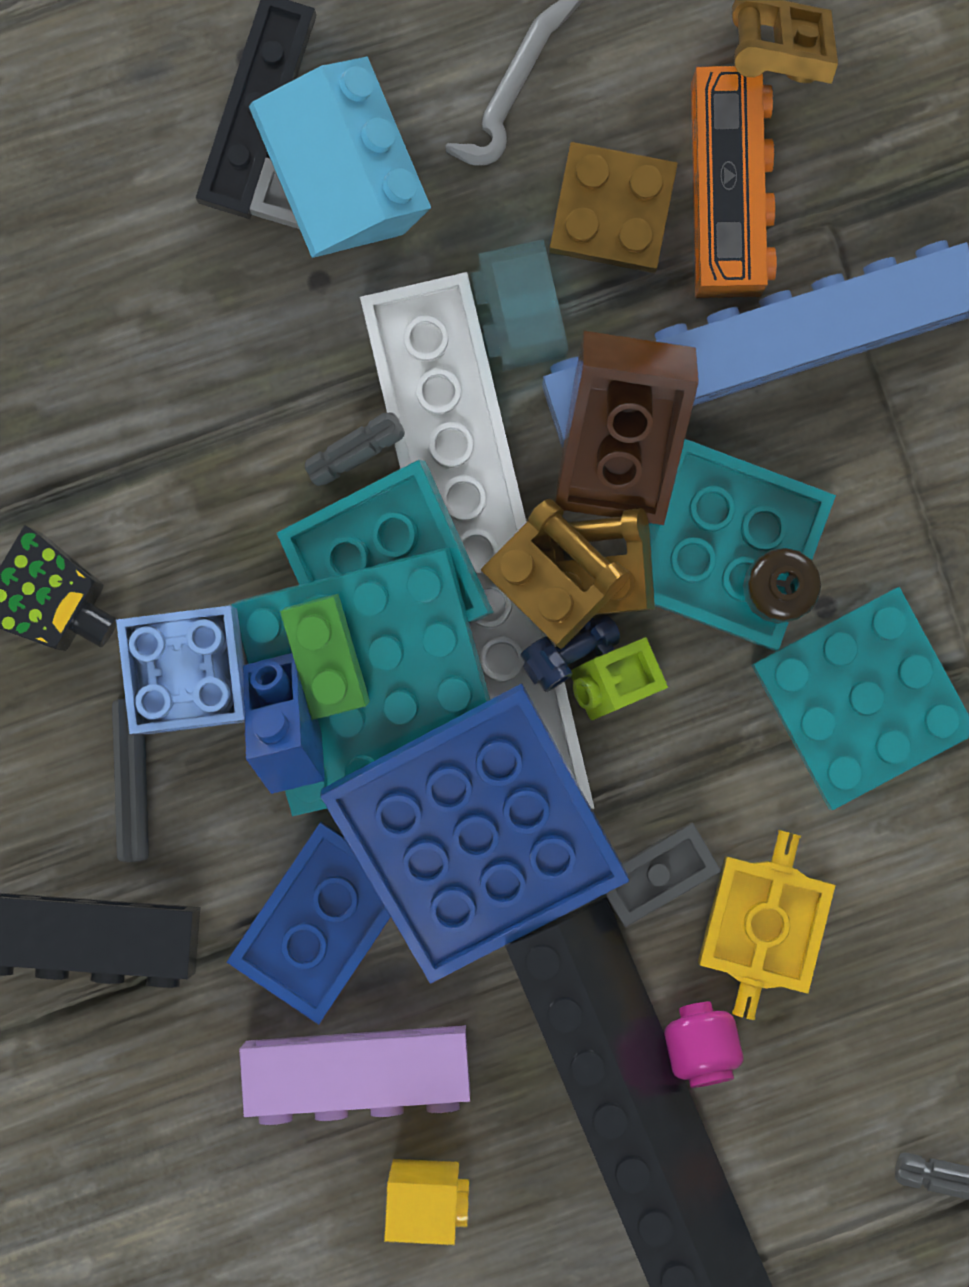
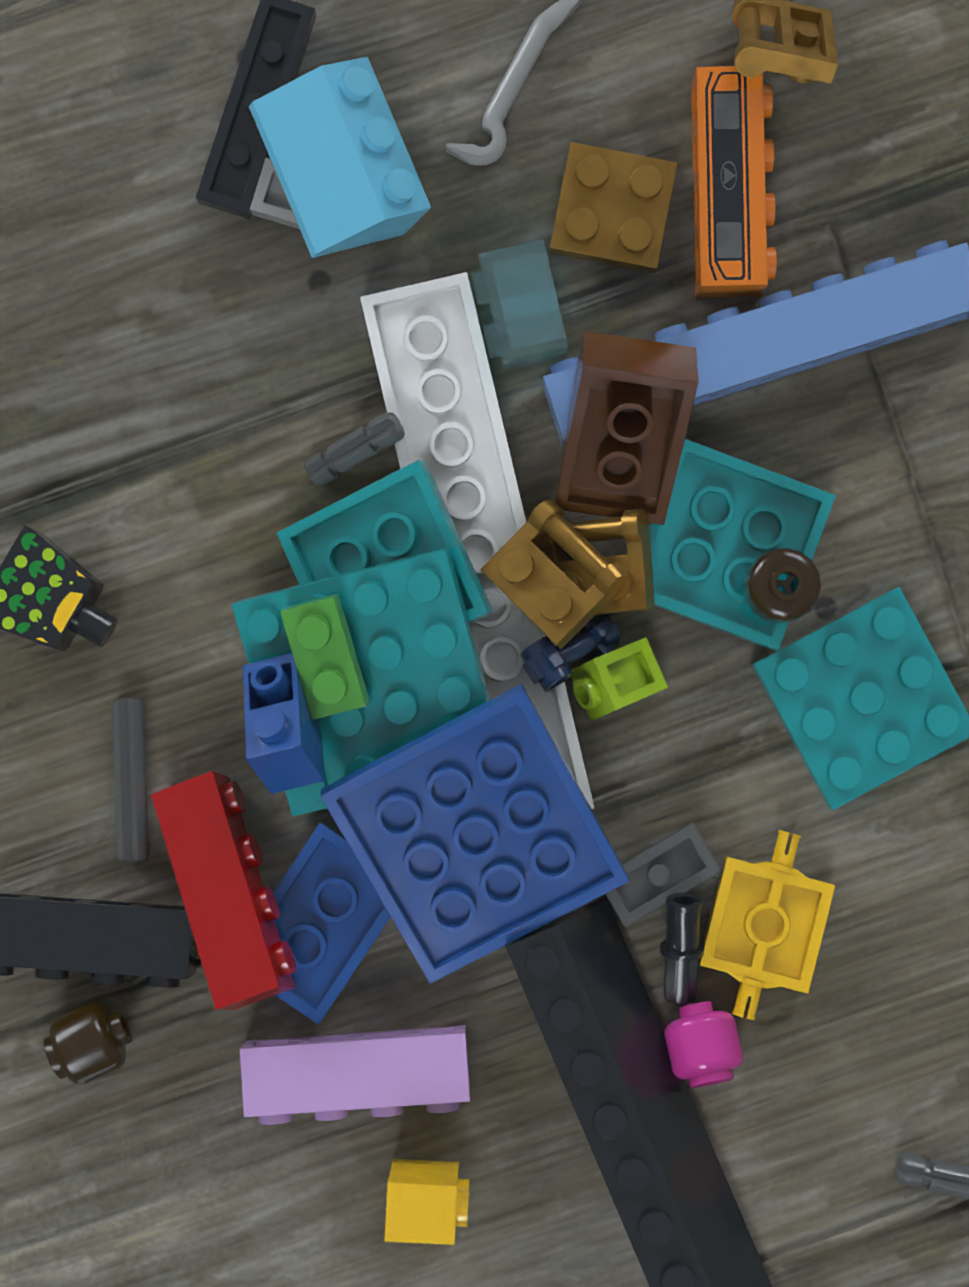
(87, 1043): none -> dark brown head
(182, 670): light blue brick -> none
(224, 890): none -> red brick
(682, 948): none -> black axle

